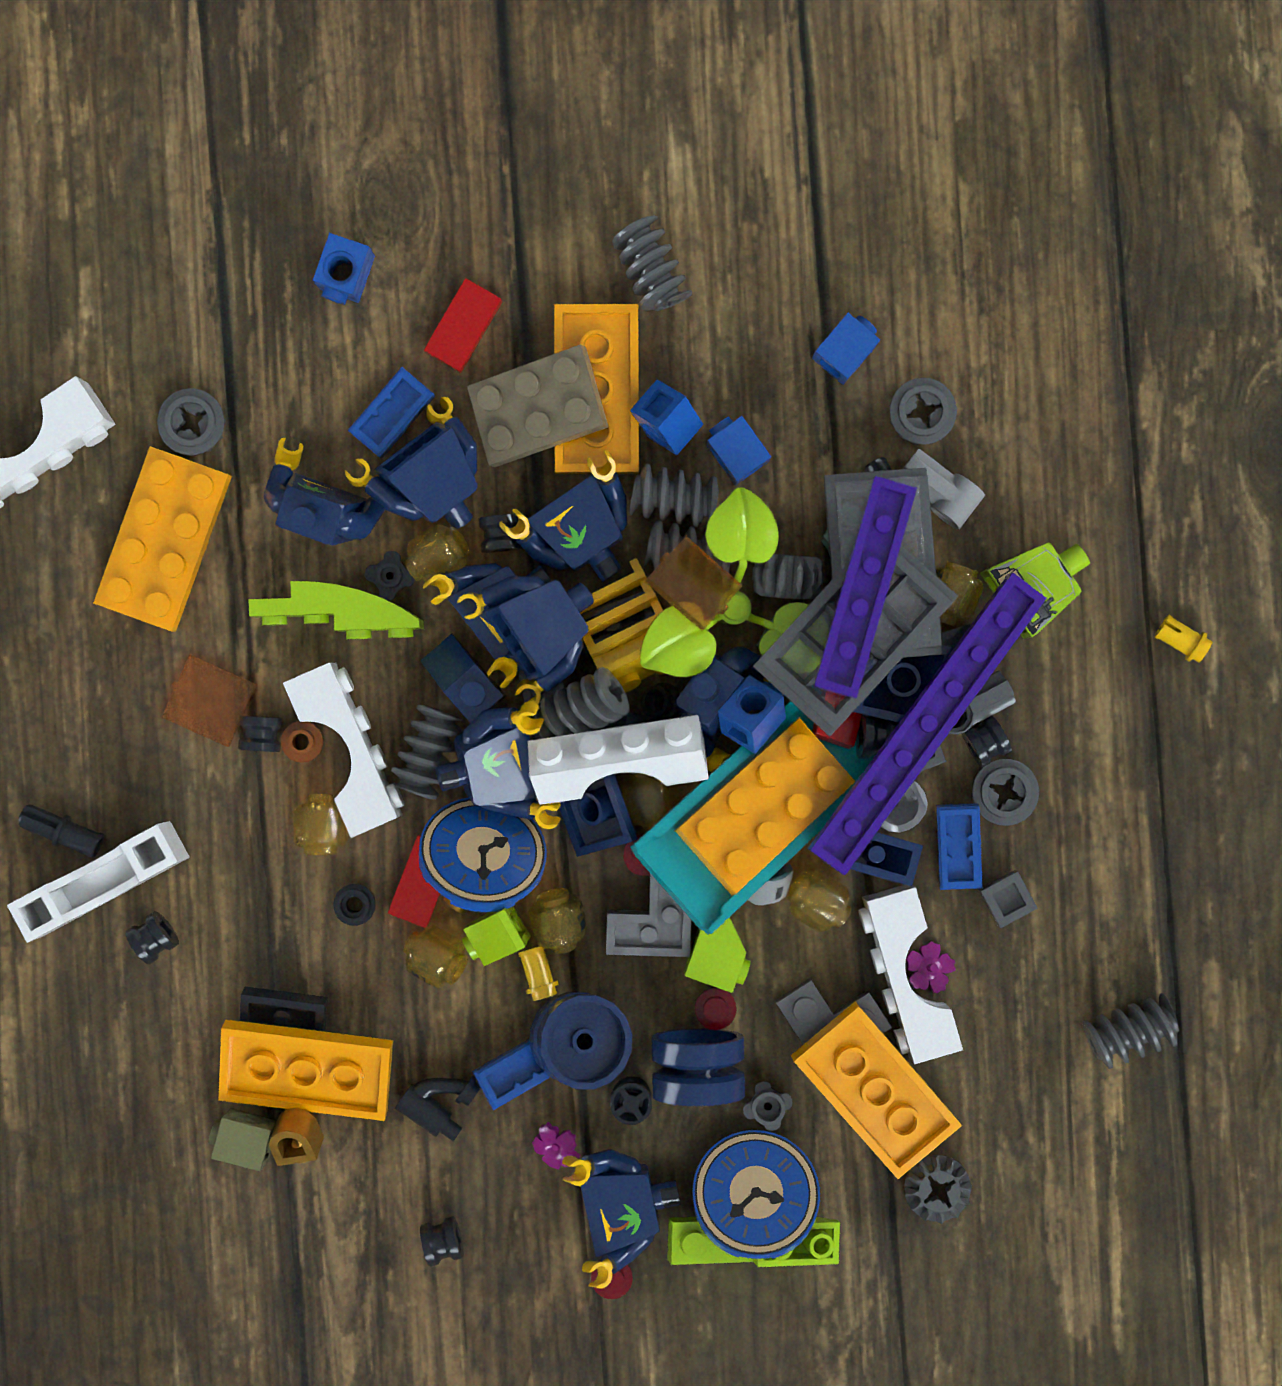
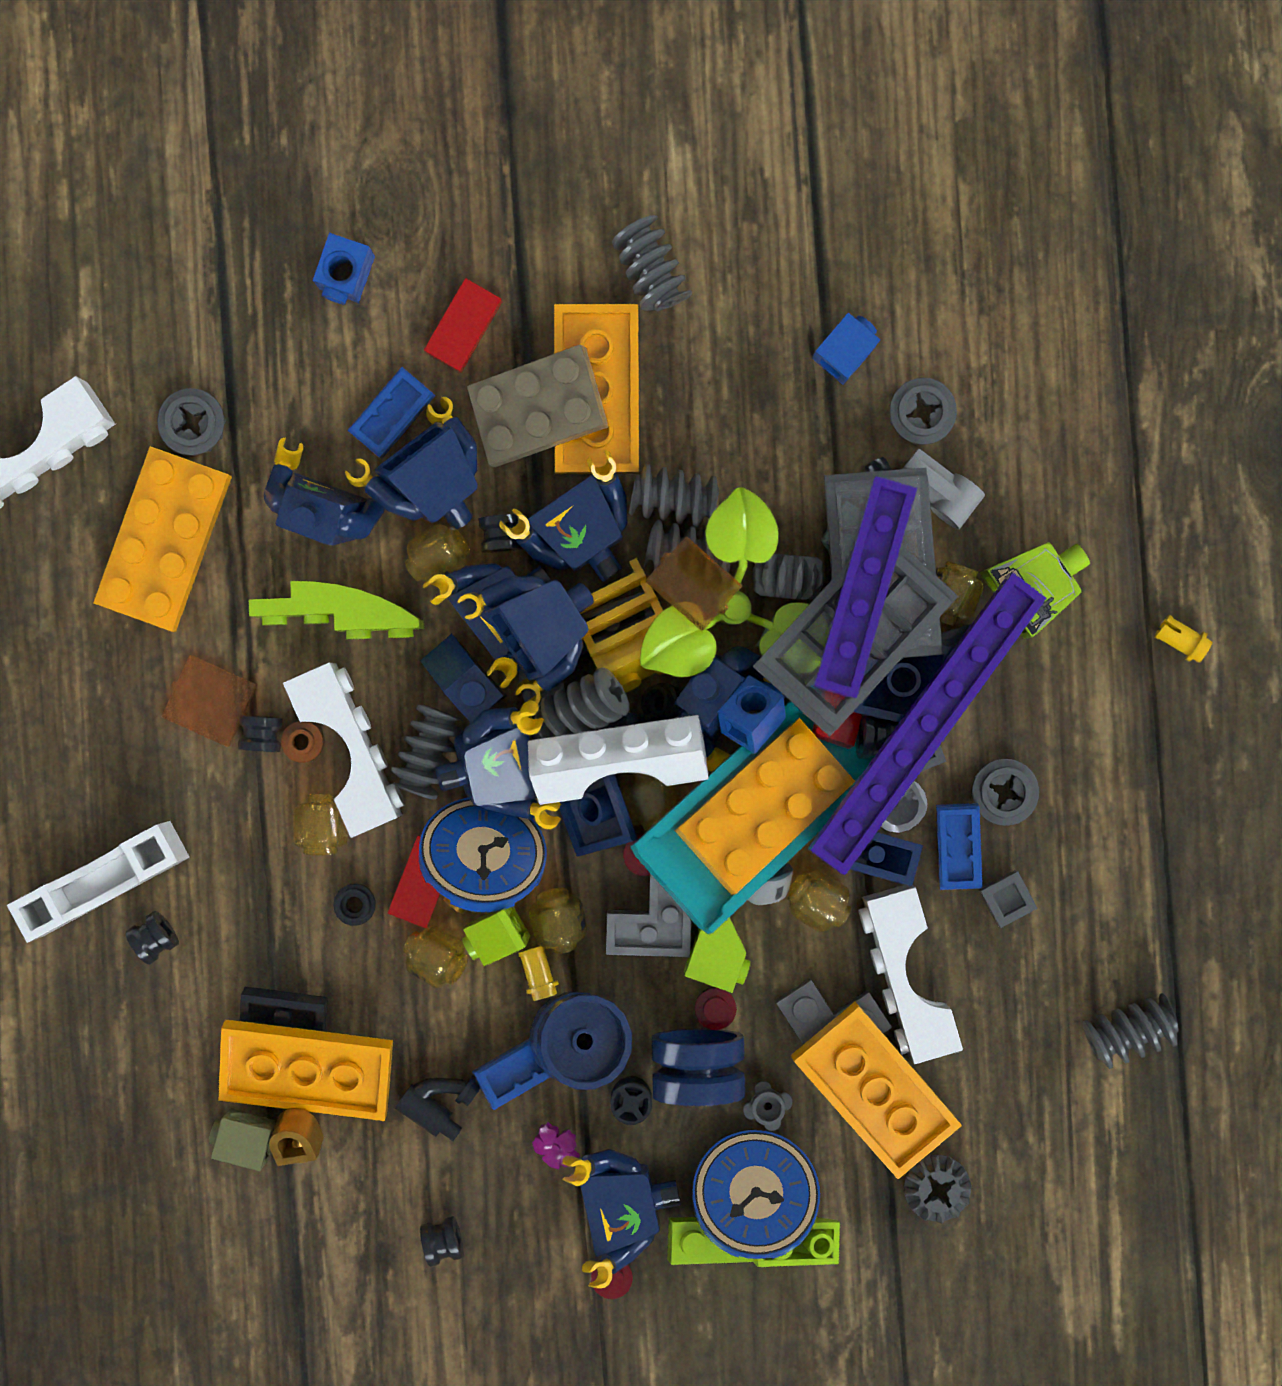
(61, 830): black axle -> none
(378, 572): black plate -> none
(666, 417): blue brick -> none
(737, 449): blue brick -> none
(929, 968): magenta plant -> none
(987, 741): black wheel -> none
(991, 698): dark grey piece -> none

